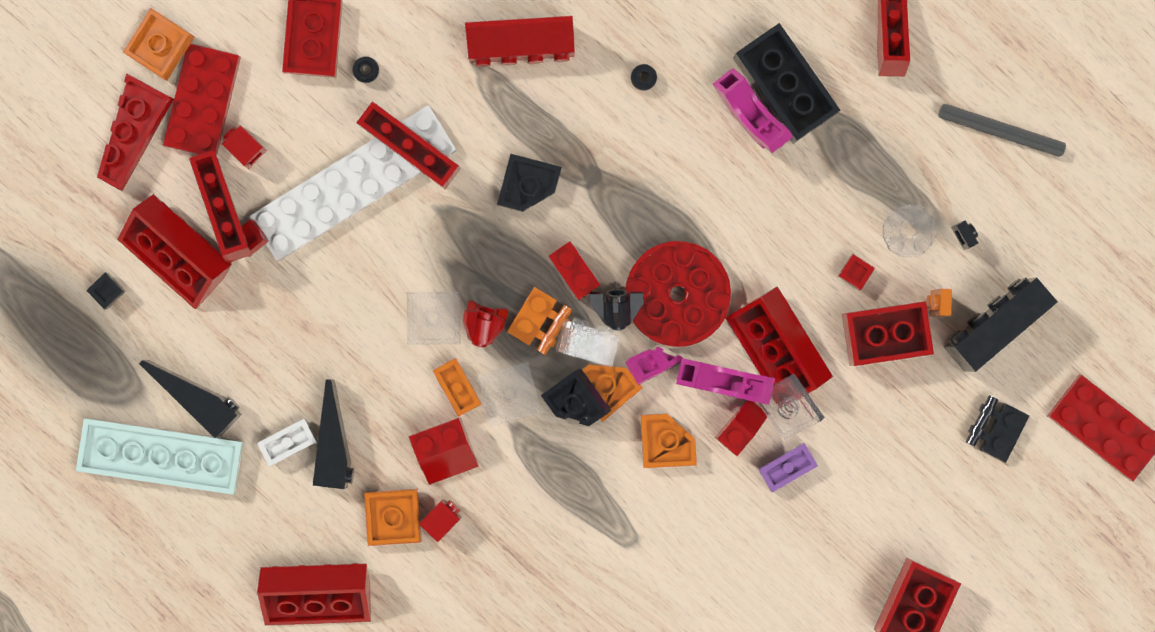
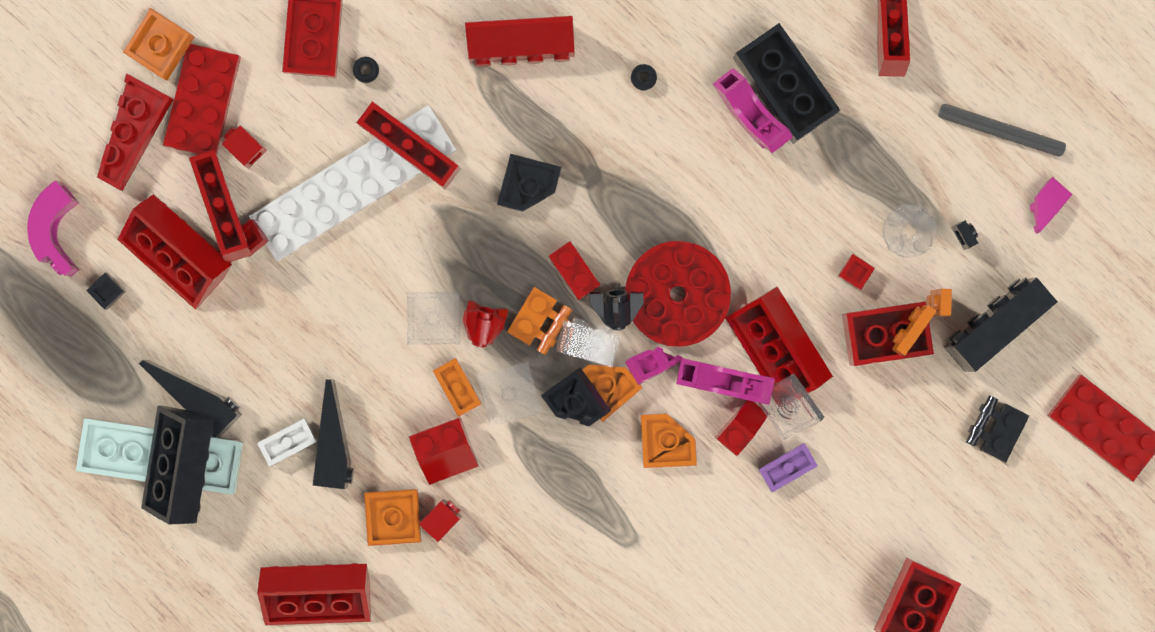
(43, 225): none -> dark pink arch
(177, 465): none -> black slope
(906, 338): none -> orange plate
(1048, 203): none -> dark pink slope

